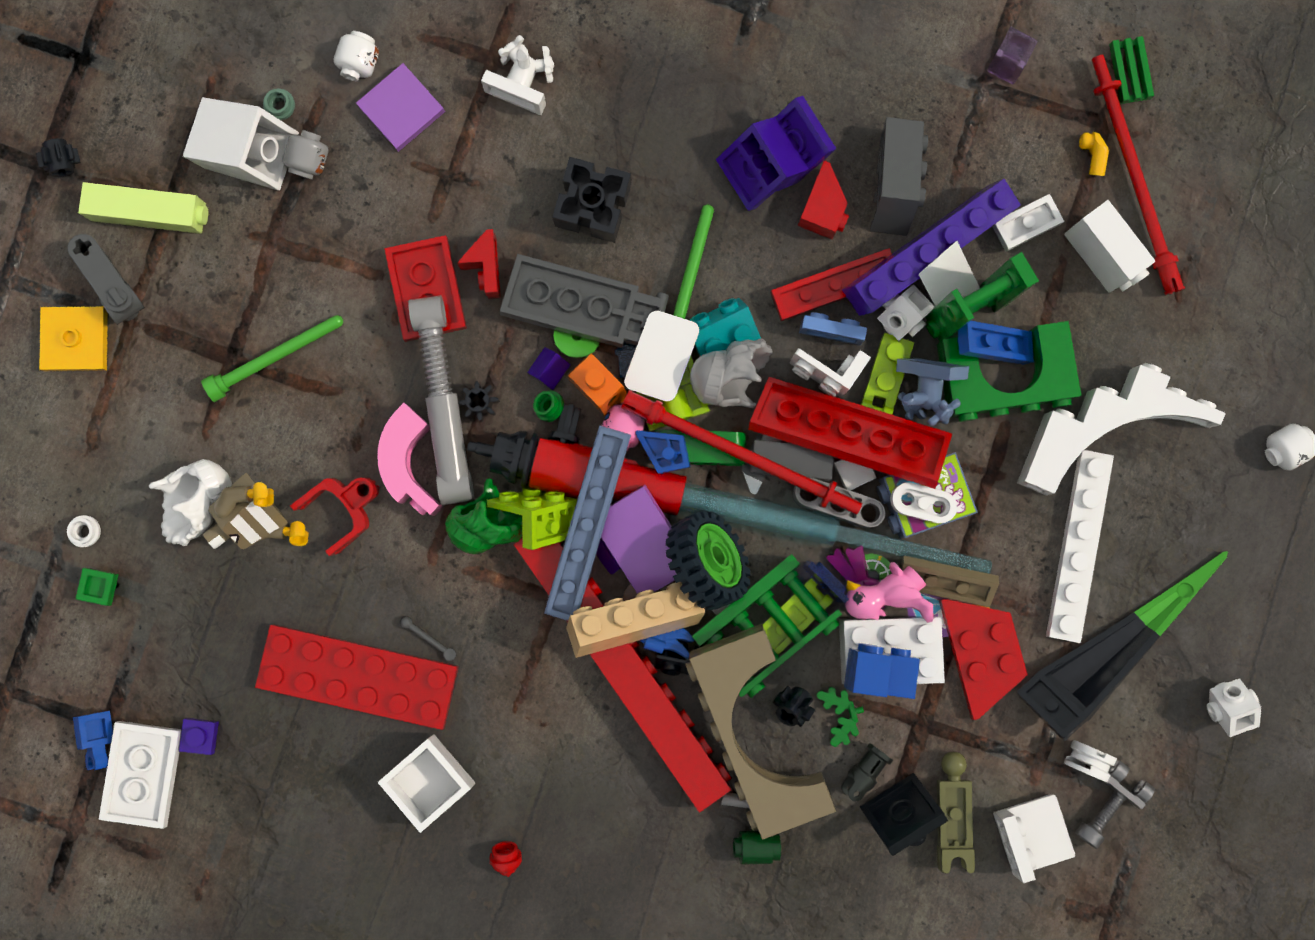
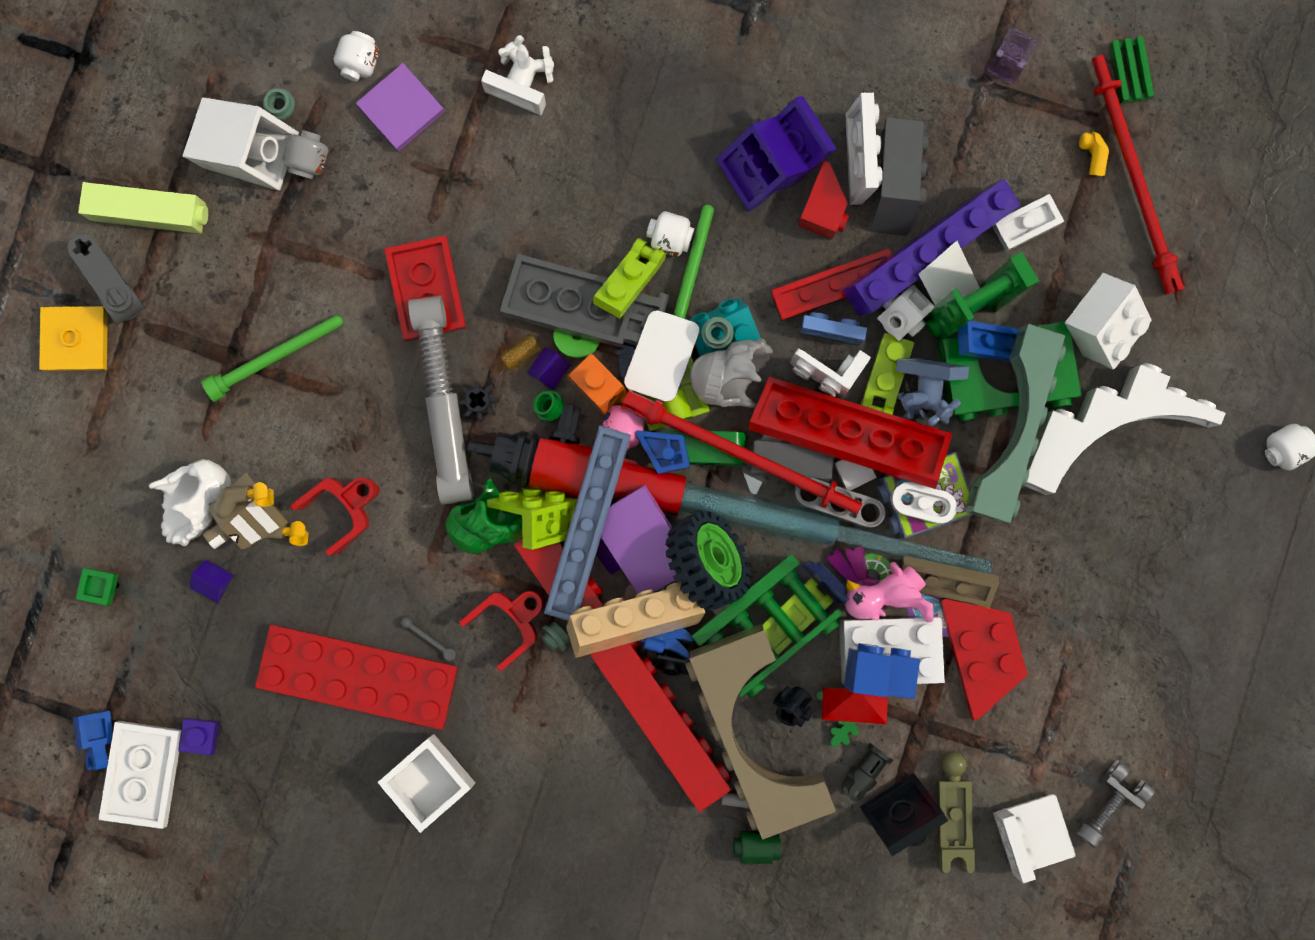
(58, 157): black gear -> none
(75, 527): white plate -> none
(210, 580): none -> dark purple slope
(394, 459): bright pink arch -> none
(484, 256): red slope -> none
(505, 858): red plate -> none
(519, 612): none -> red piece
(520, 352): none -> clear yellow pin
(555, 637): none -> sand green plate
(584, 183): black brick -> none
(629, 279): none -> lime plate
(670, 233): none -> white head
(720, 323): none -> sand green plate
(853, 707): none -> red slope
(863, 148): none -> white plate
(1034, 363): none -> sand green arch
(1079, 546): white plate -> none
(1082, 680): black plate -> none
(1086, 755): white wheel -> none
(1108, 321): none -> white piece
(1110, 248): white brick -> none
(1234, 707): white brick -> none

